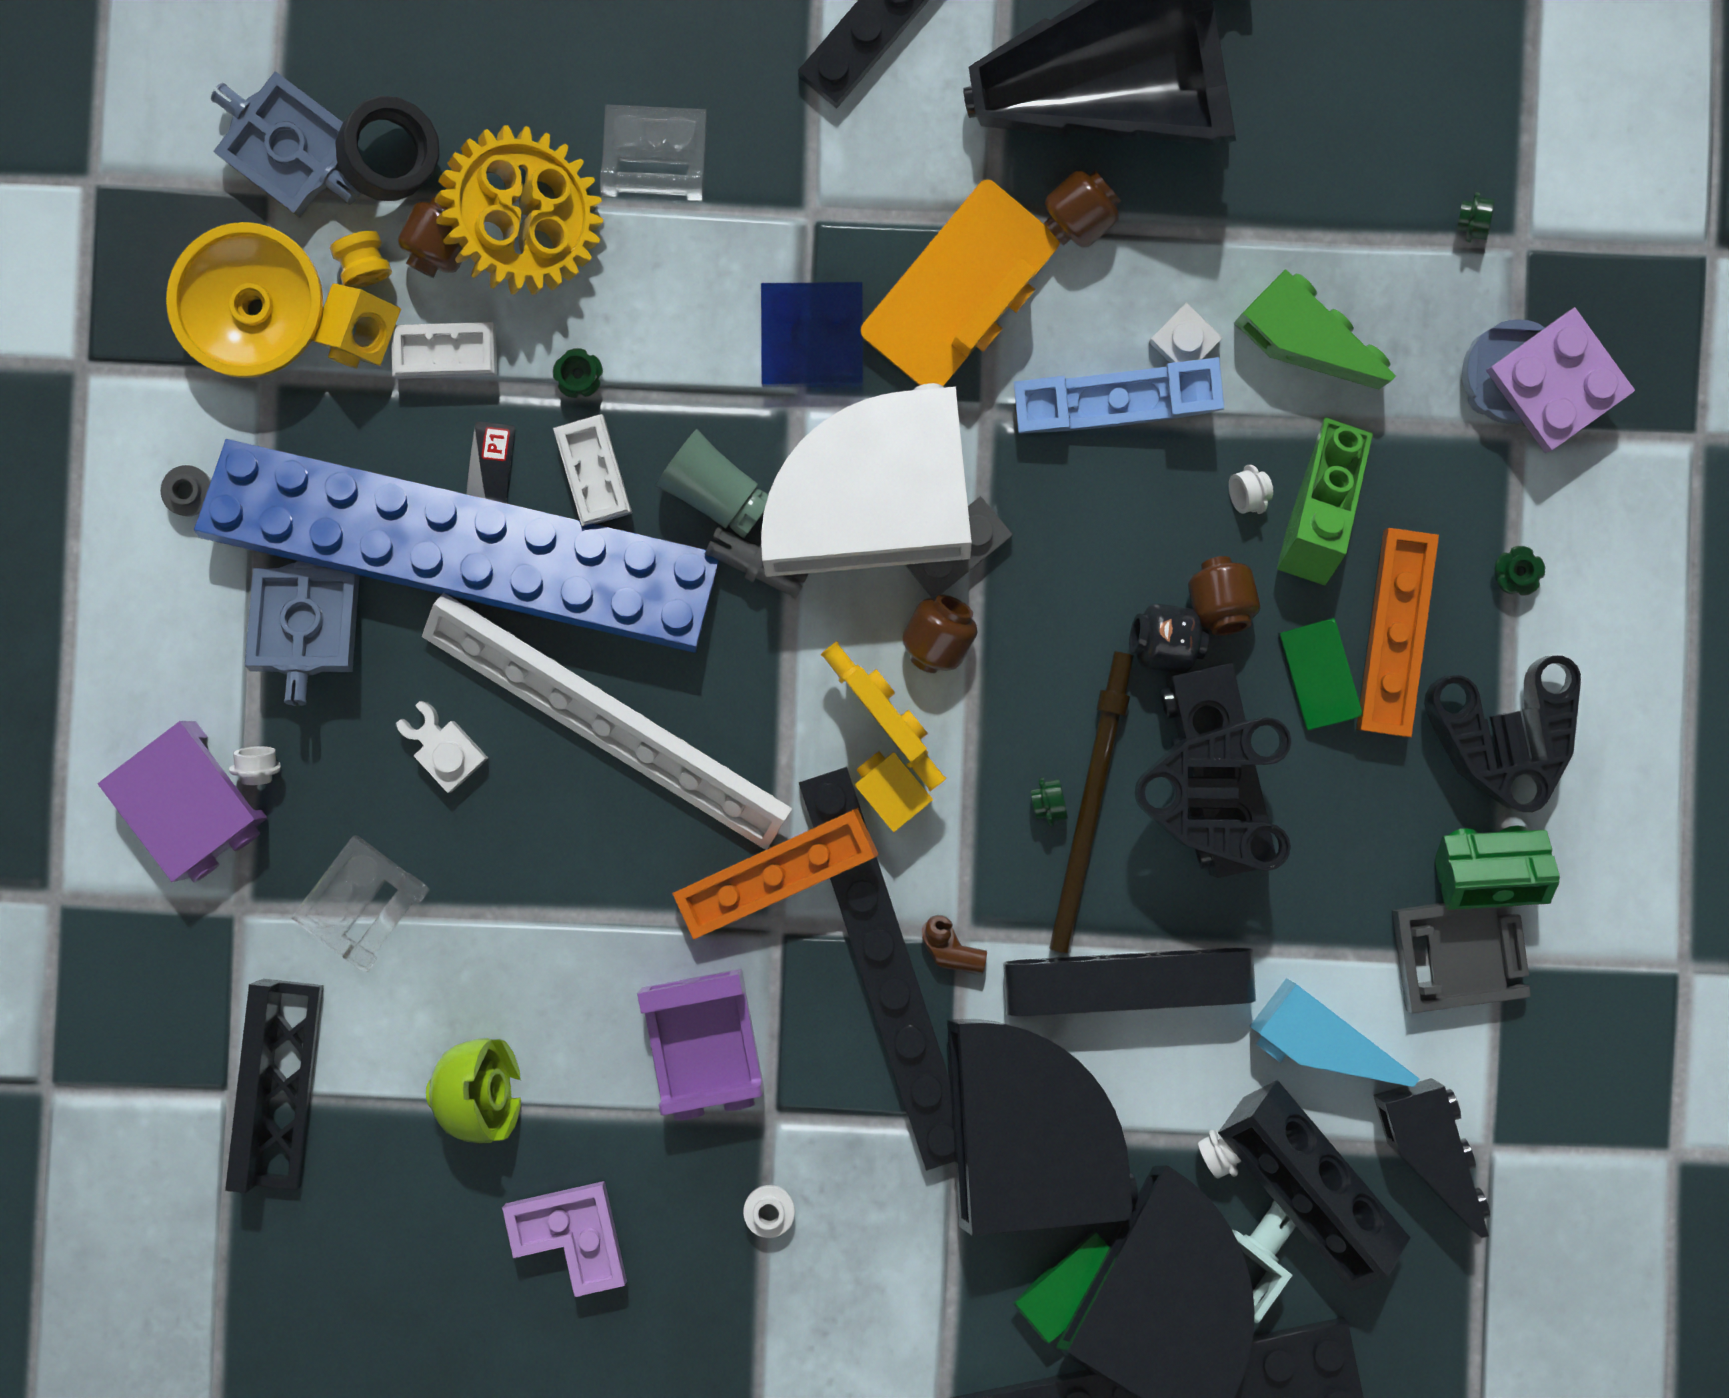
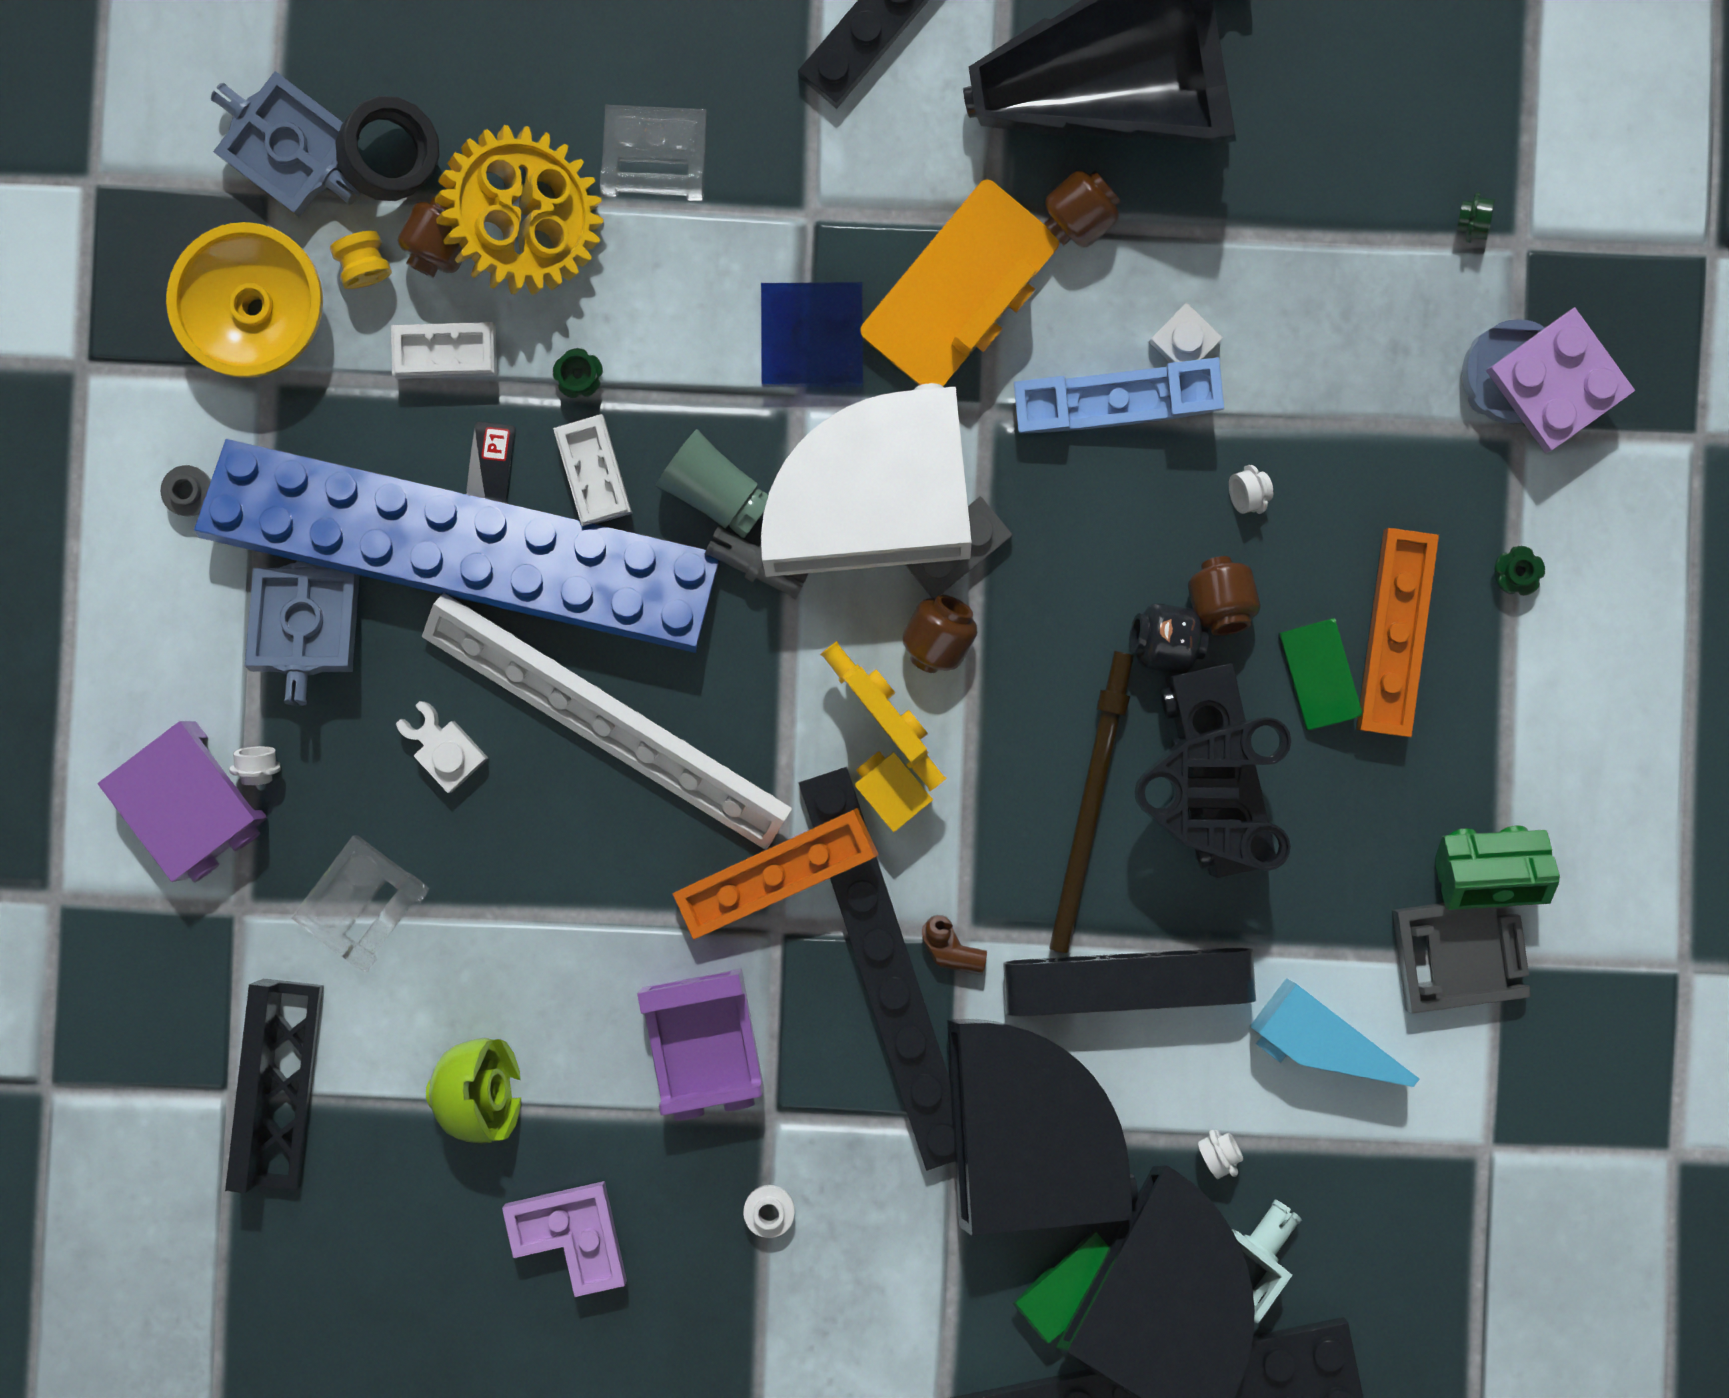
(373, 320): yellow brick -> none
(1049, 801): dark green plate -> none
(1301, 331): bright green slope -> none
(1314, 1186): black brick -> none
(1326, 503): bright green slope -> none
(1424, 1134): black slope -> none
(1549, 727): black connector -> none

